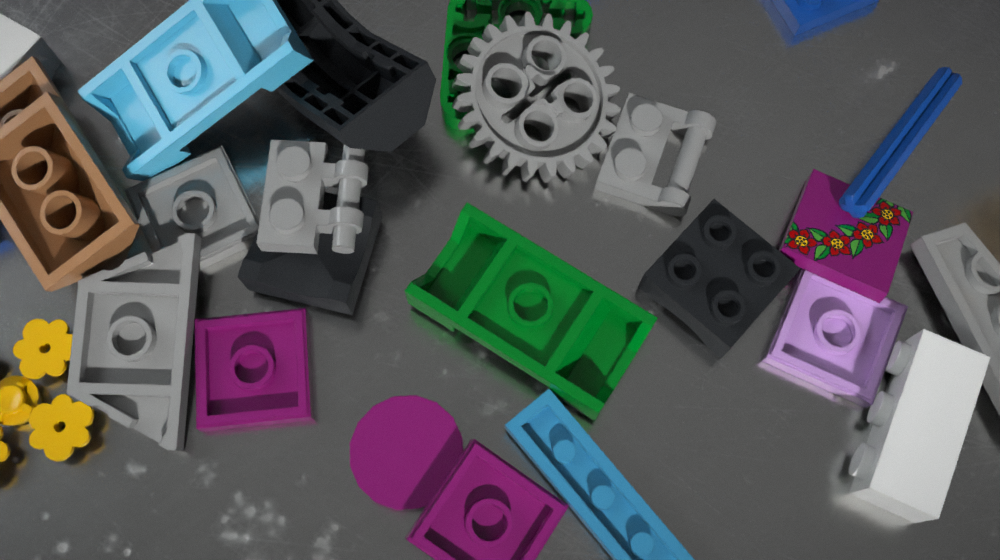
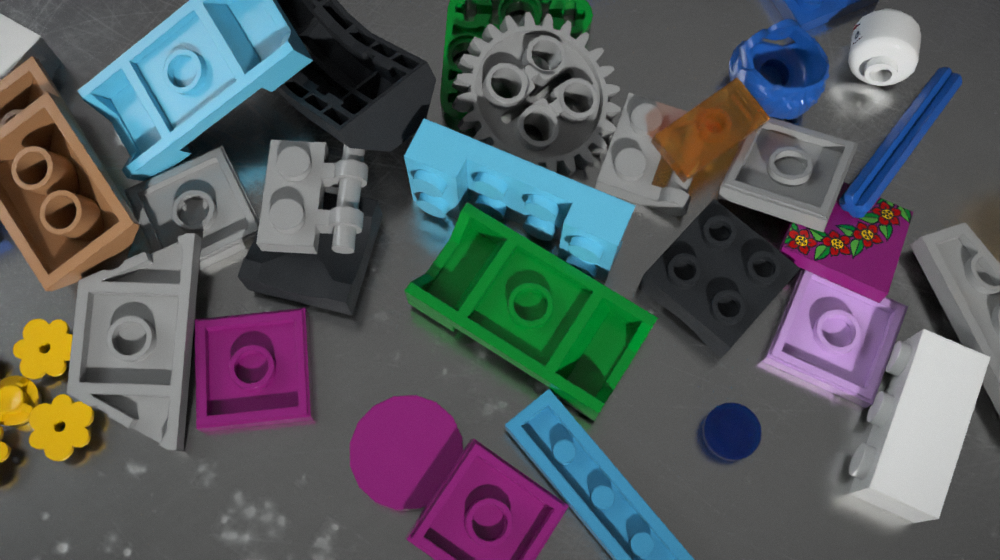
(456, 169): none -> medium azure piece
(710, 130): none -> clear orange plate
(732, 431): none -> clear blue plate
(780, 77): none -> blue hair
(789, 173): none -> light grey tile
(884, 44): none -> white head

